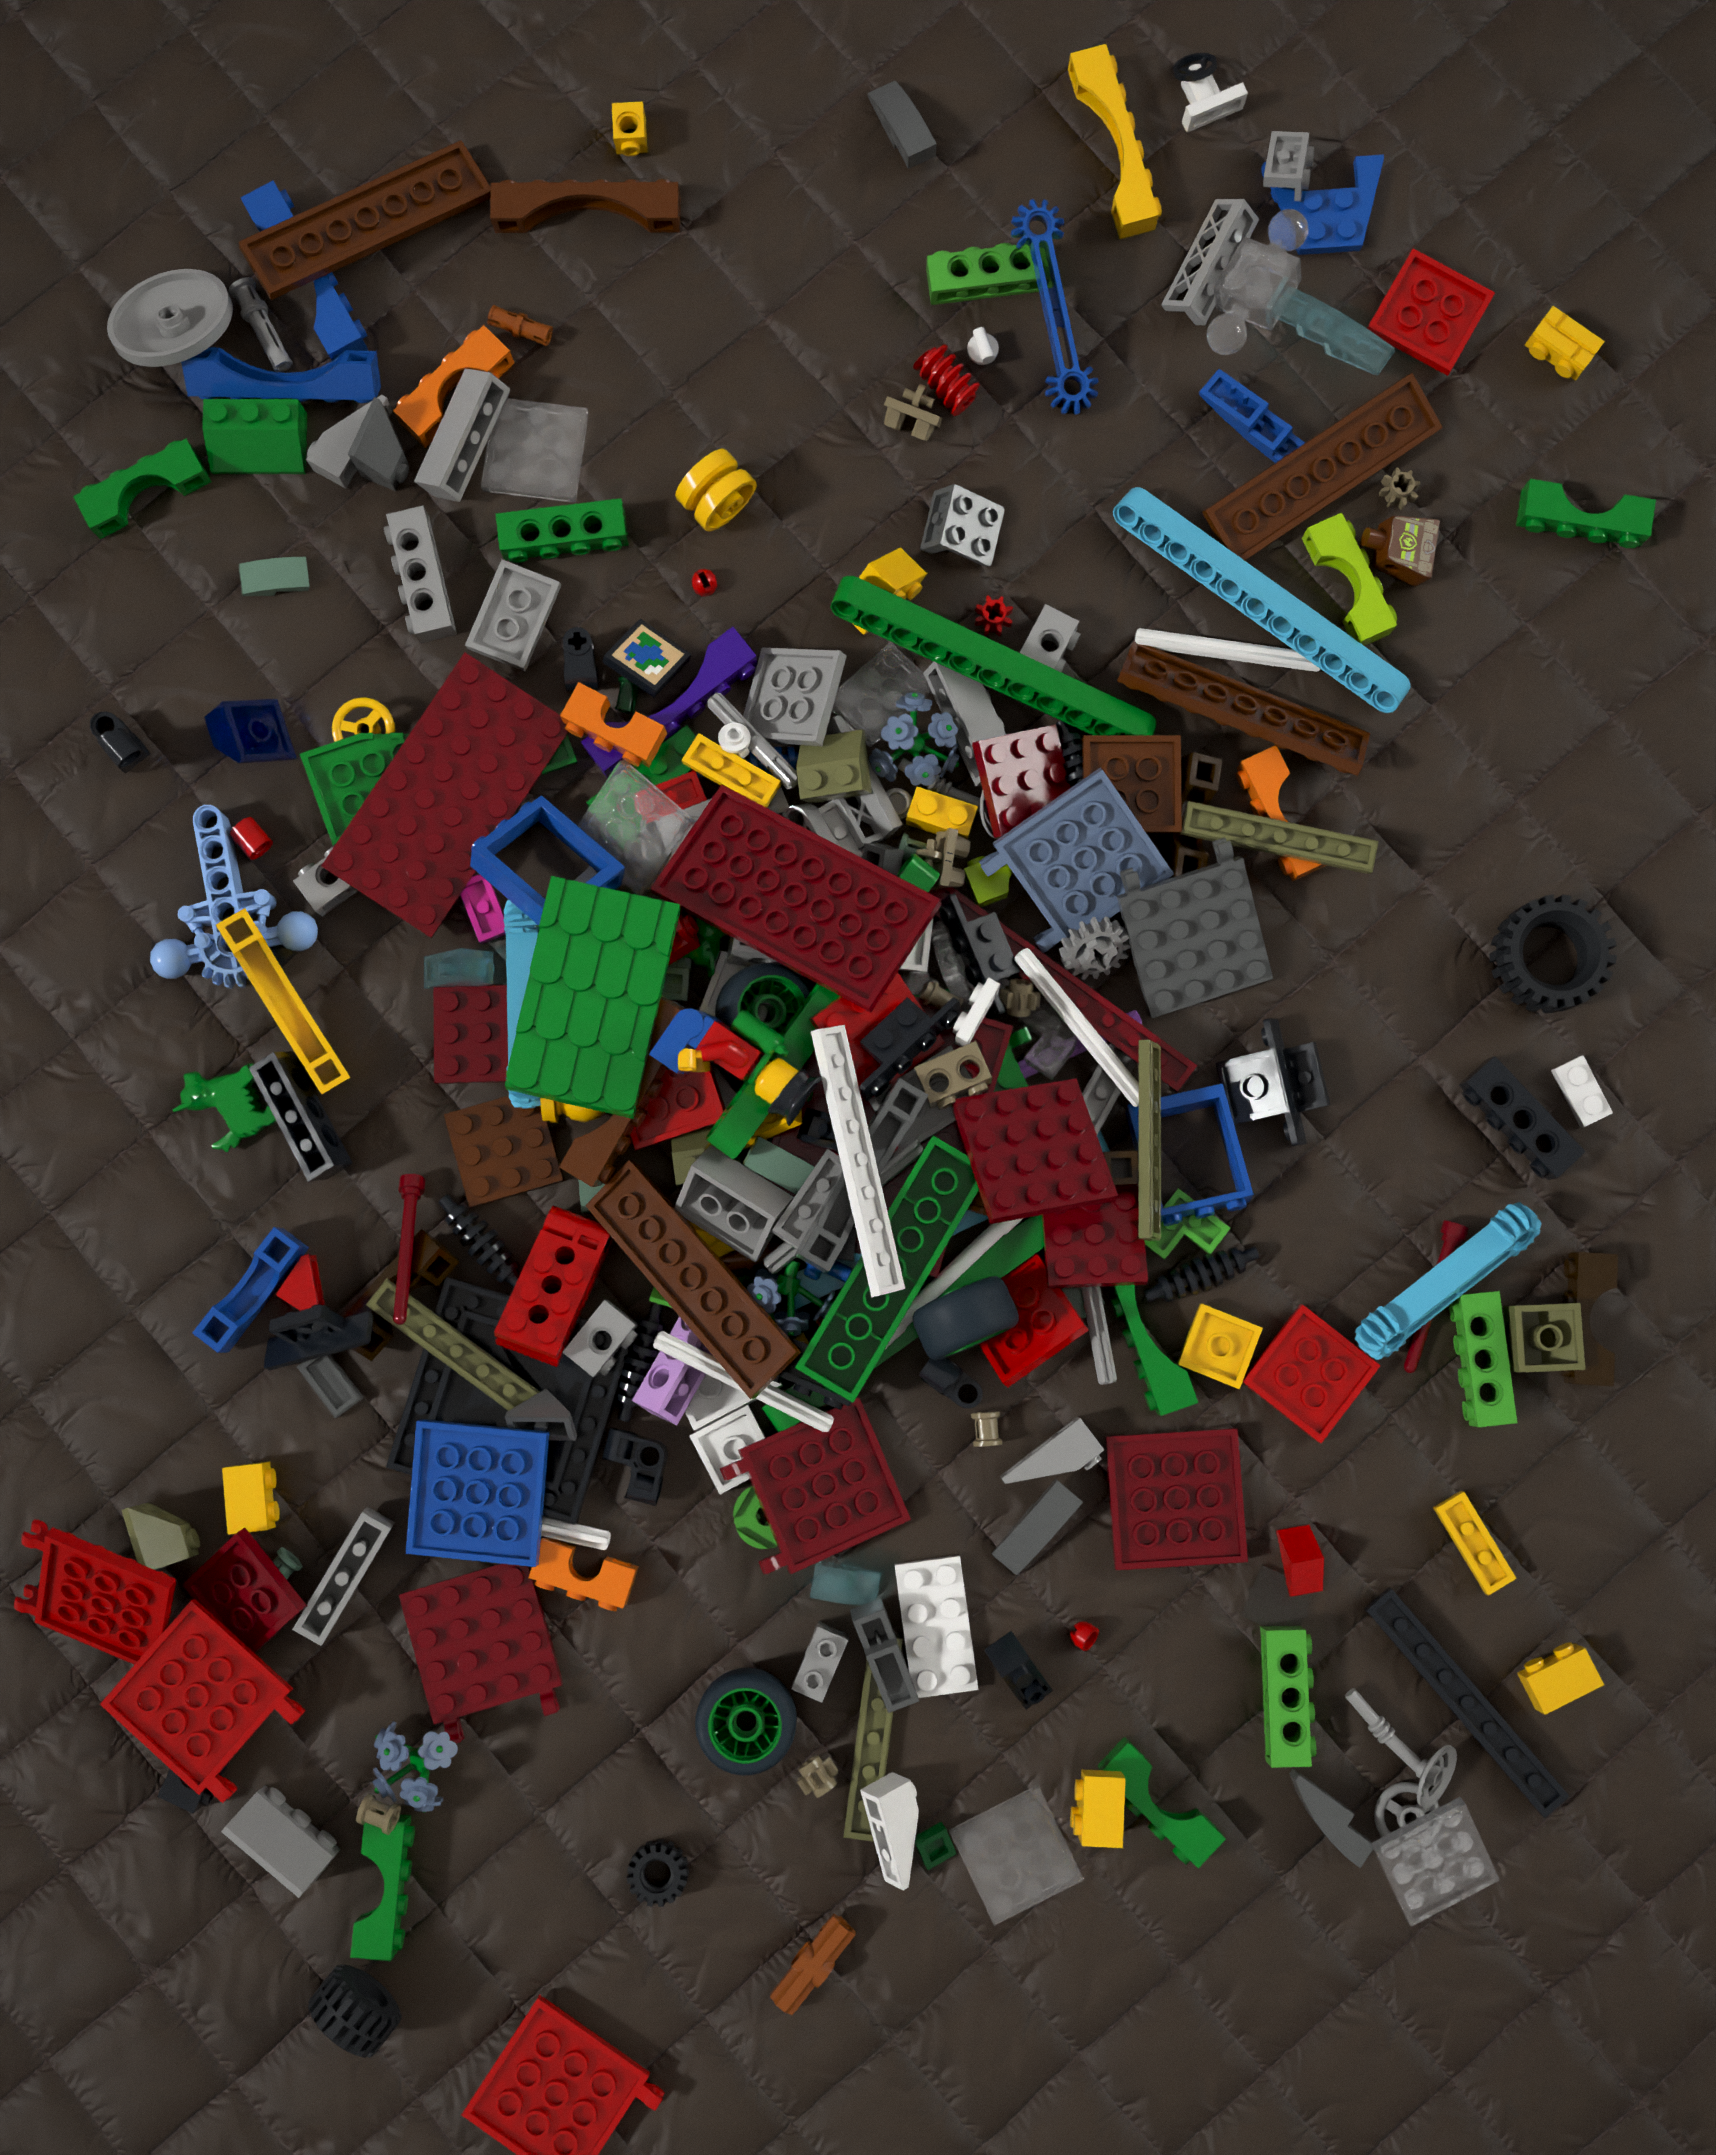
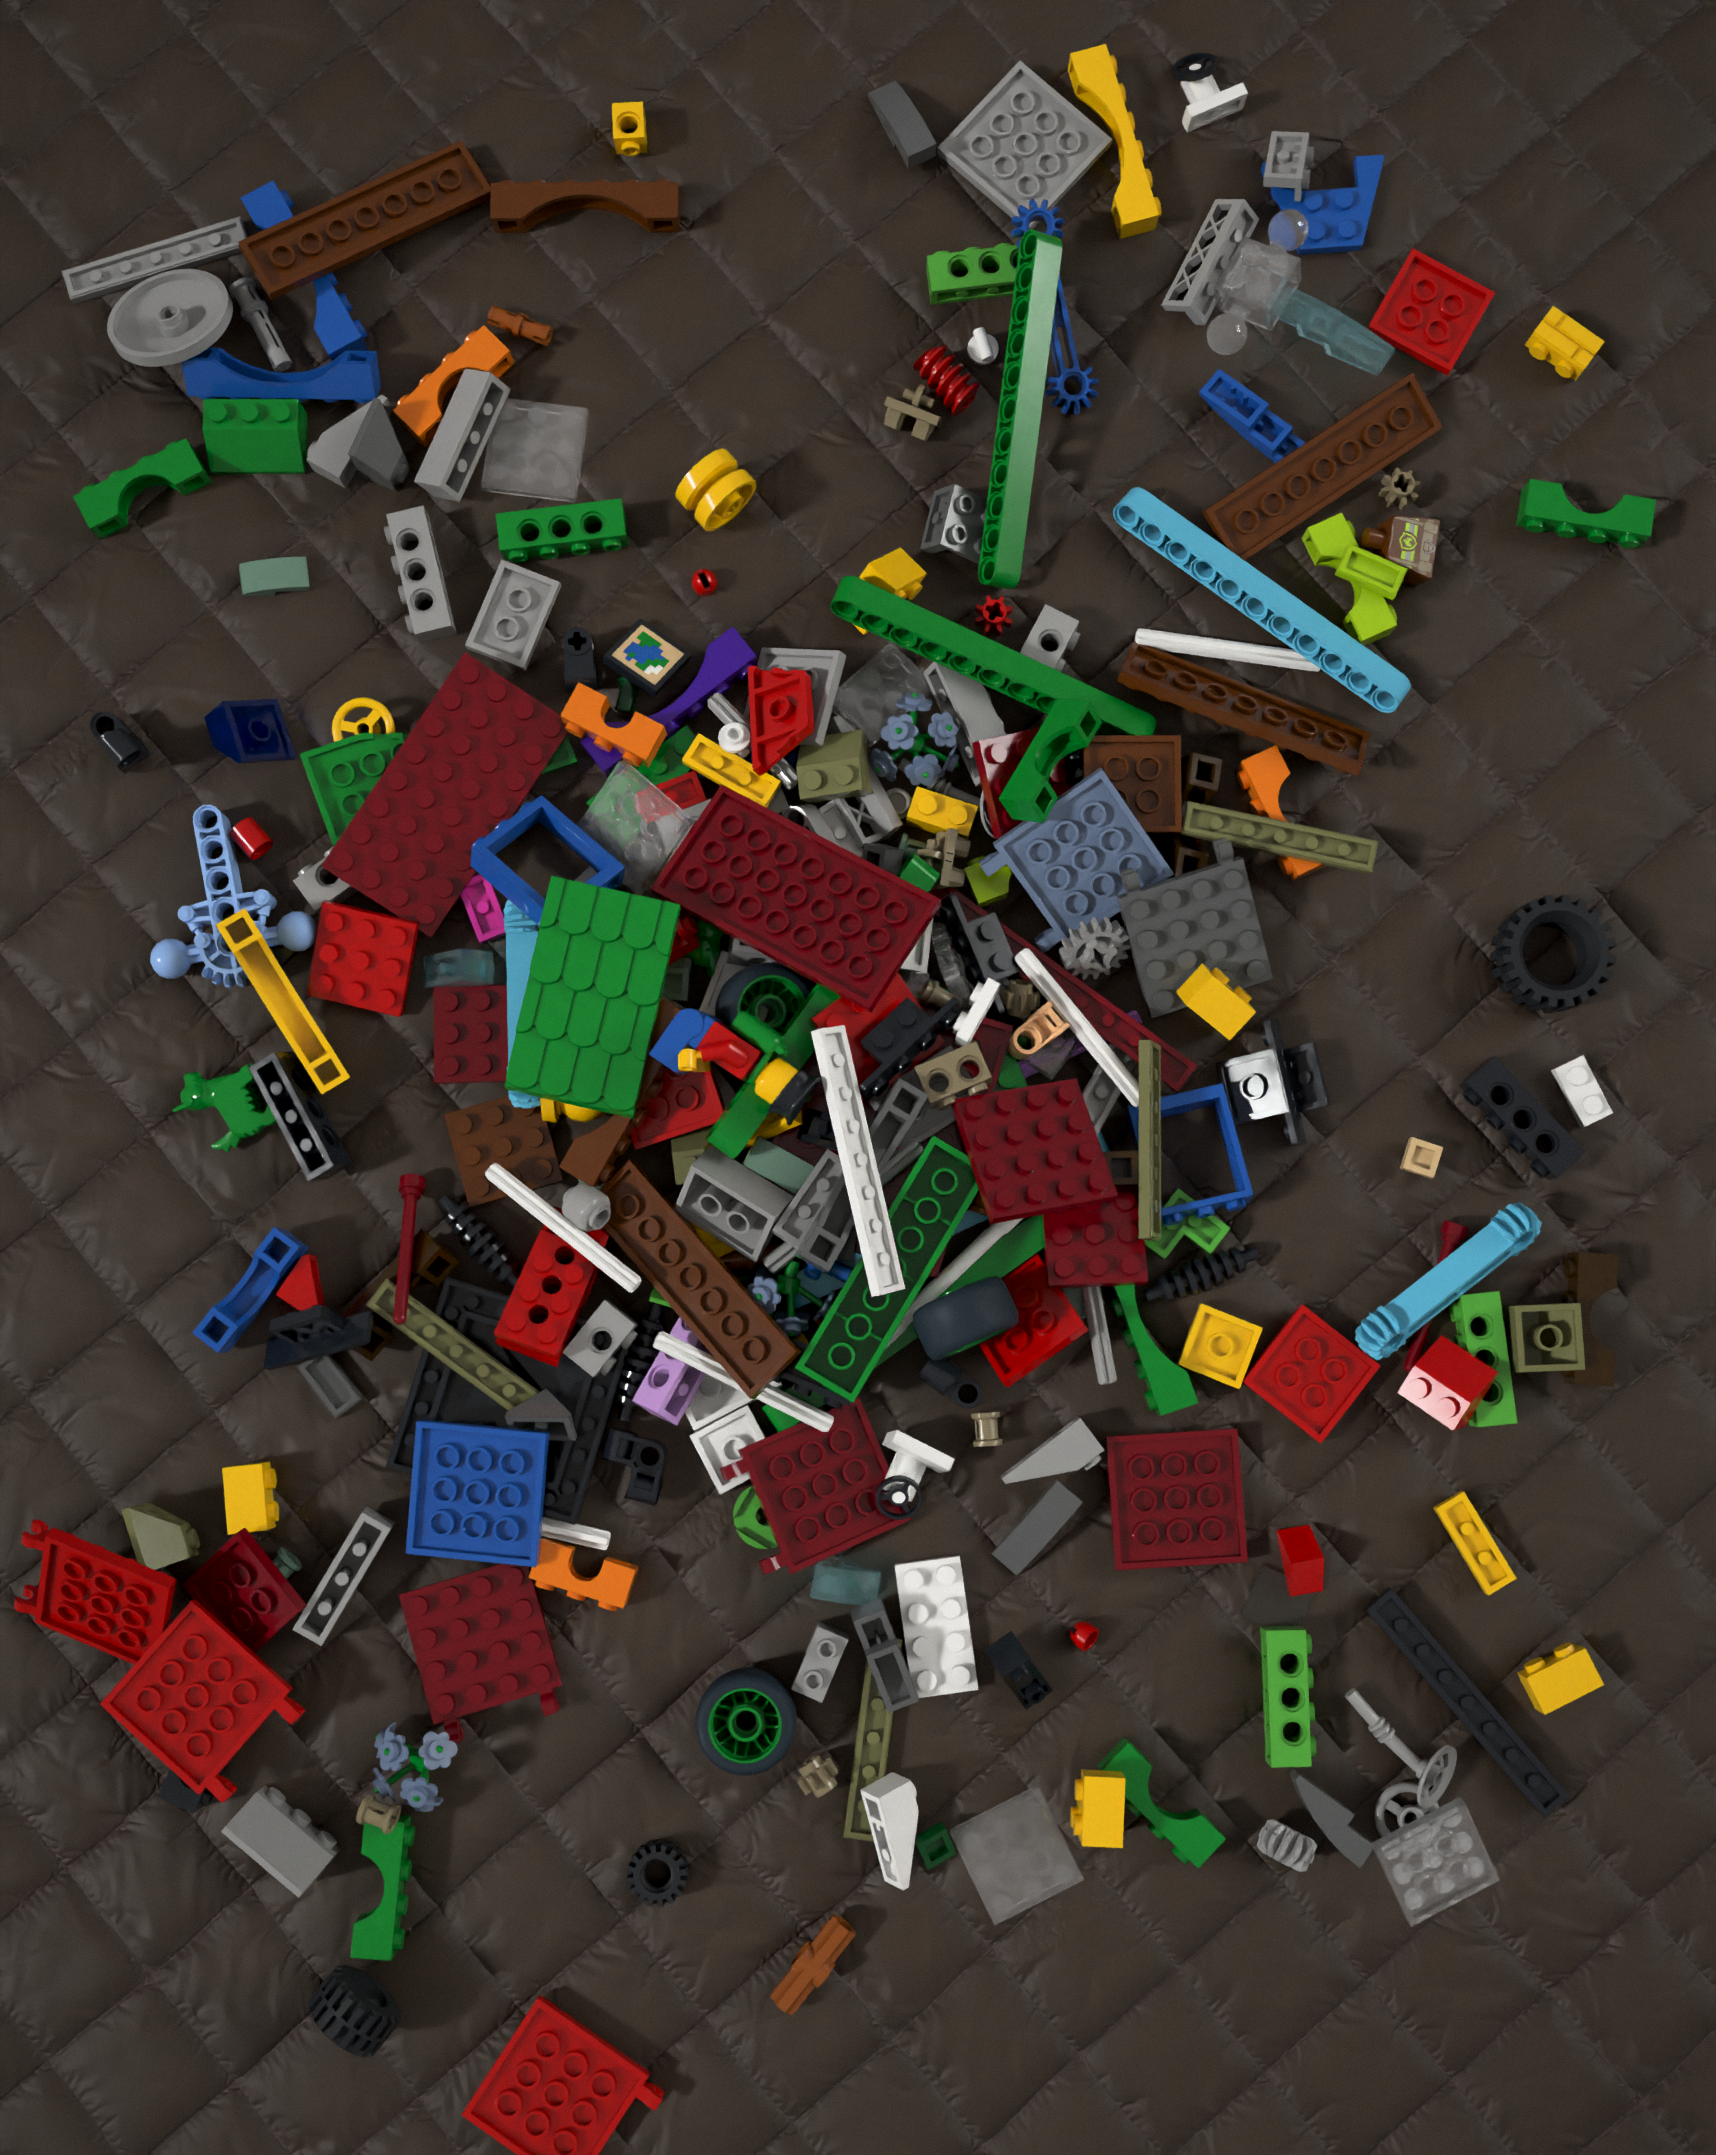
(155, 258): none -> light grey tile
(362, 958): none -> red plate
(563, 1227): none -> white axle
(586, 1207): none -> light grey head
(778, 714): none -> red wing
(906, 1472): none -> white piece
(1020, 409): none -> green beam
(1024, 143): none -> light grey plate
(1040, 1029): none -> light nougat piece
(1066, 729): none -> green arch
(1216, 1001): none -> yellow brick
(1286, 1845): none -> light grey gear
(1370, 571): none -> lime tile
(1421, 1157): none -> tan plate
(1448, 1383): none -> red slope

